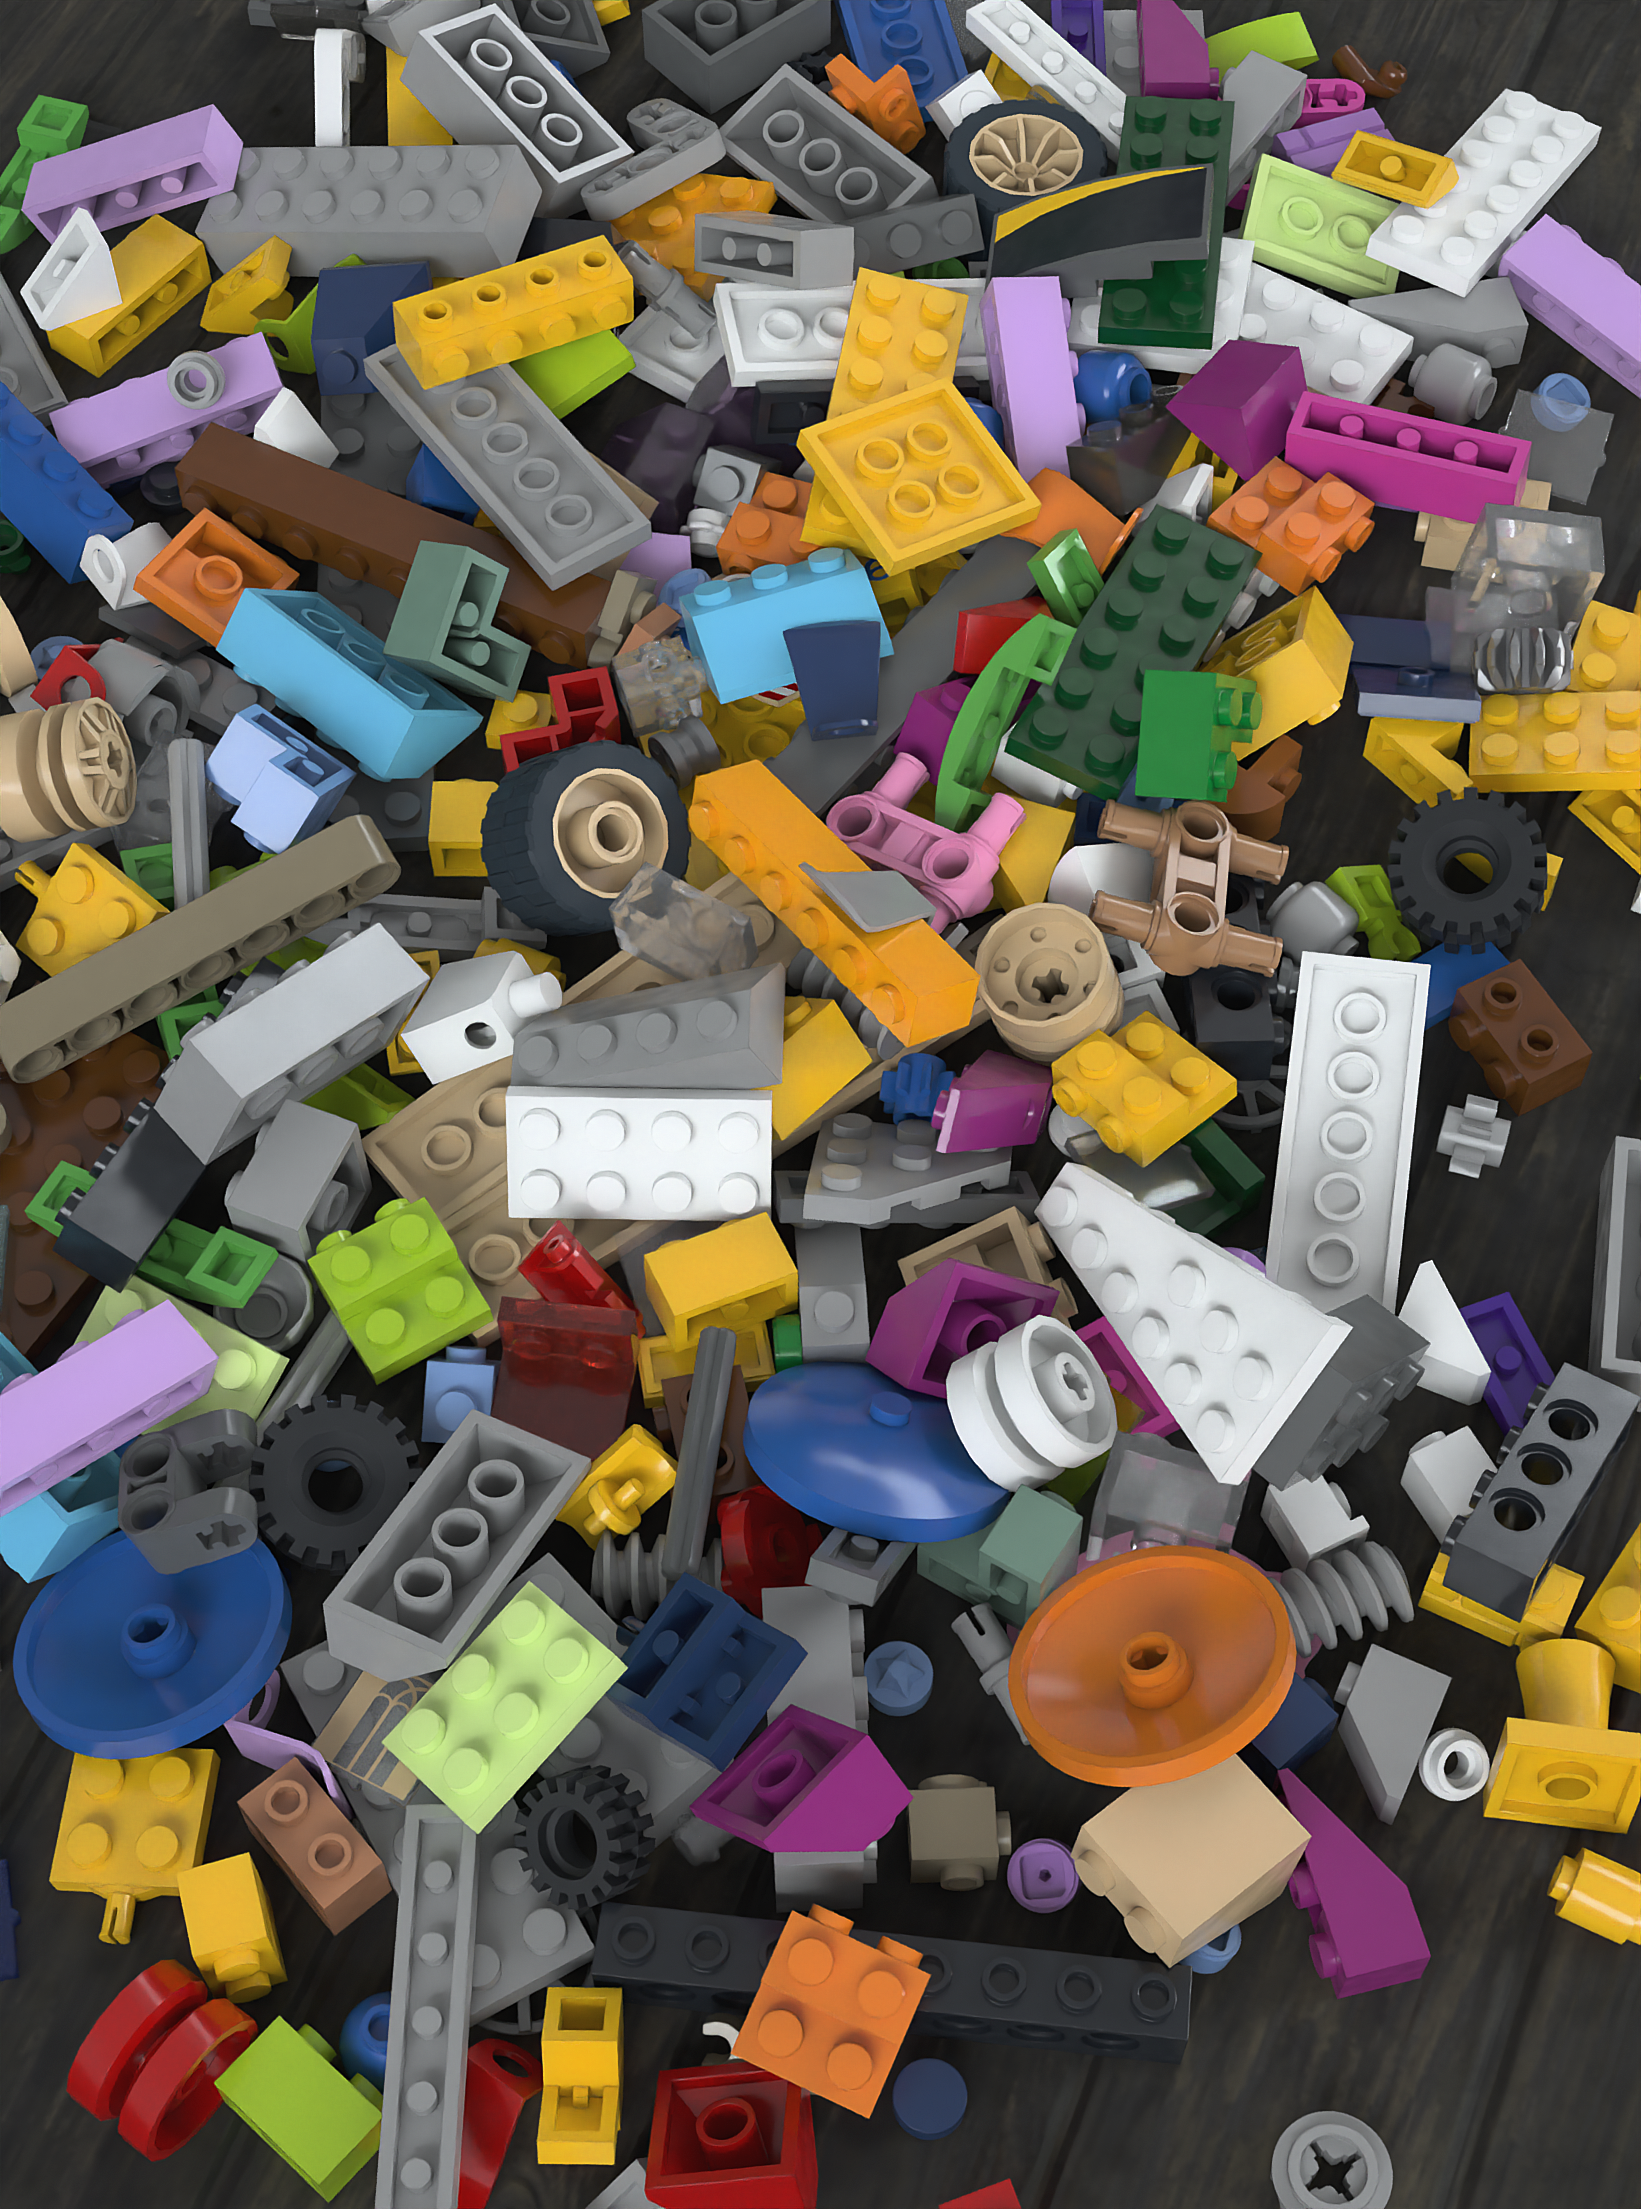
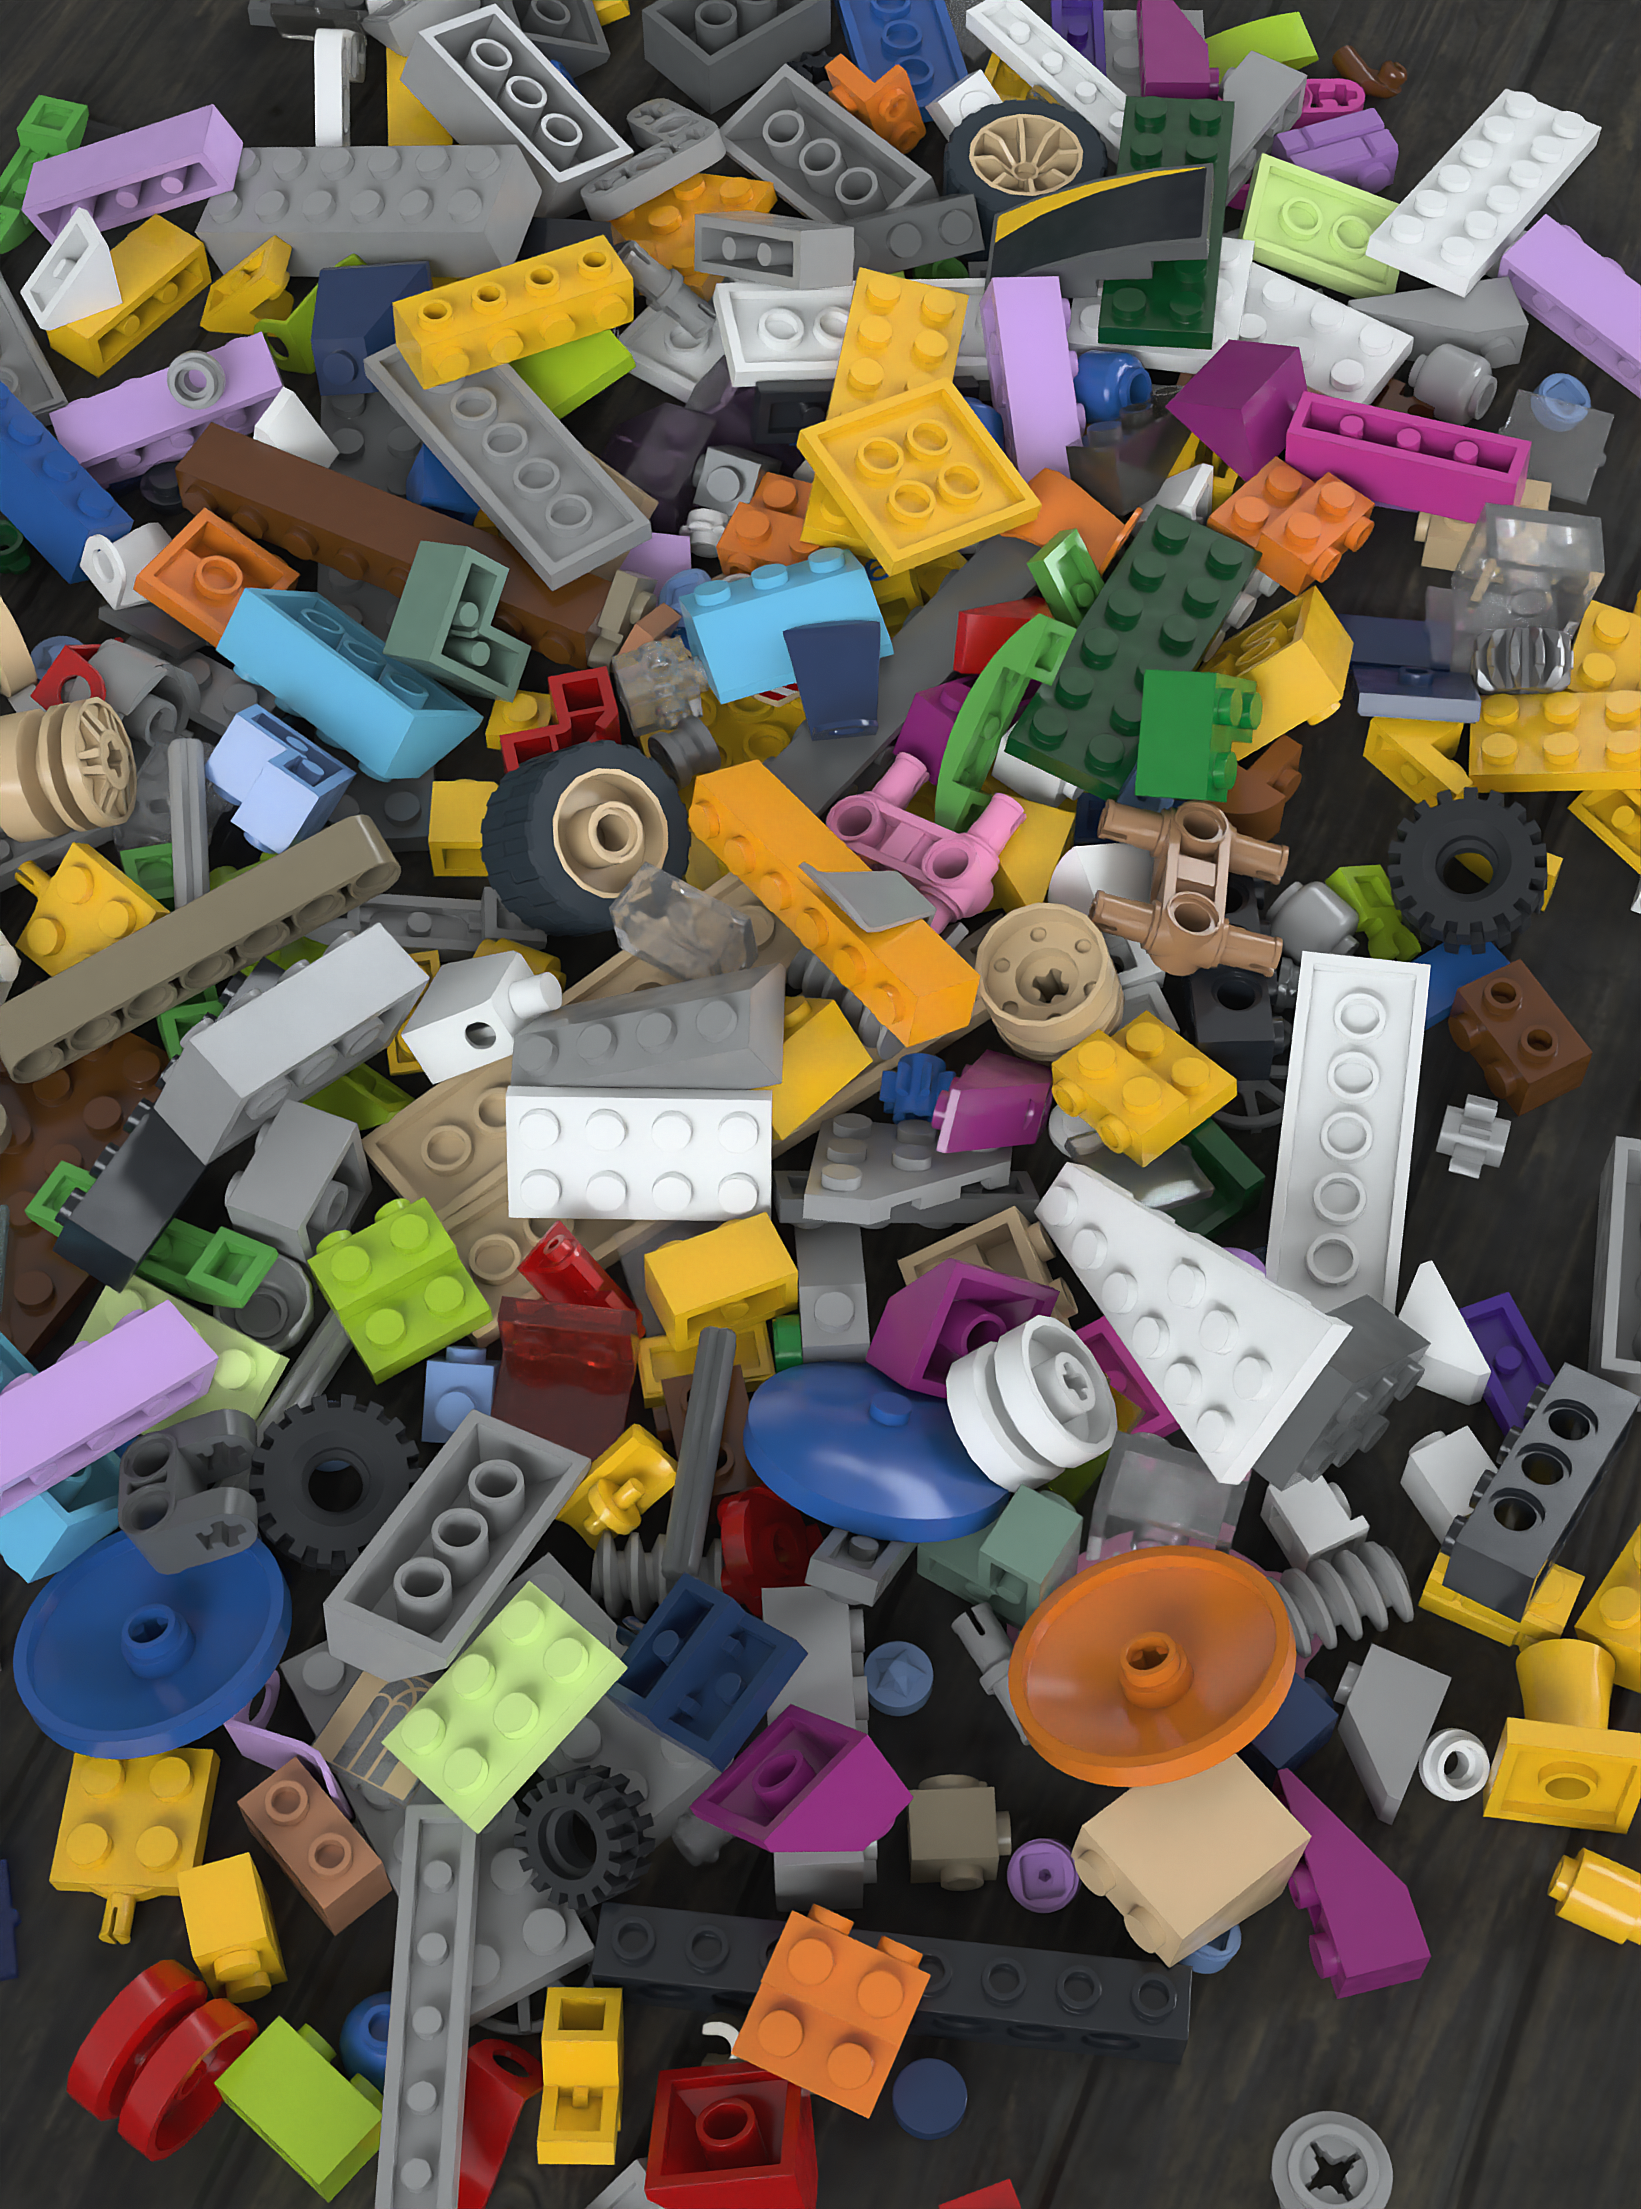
(1396, 170): yellow slope -> none

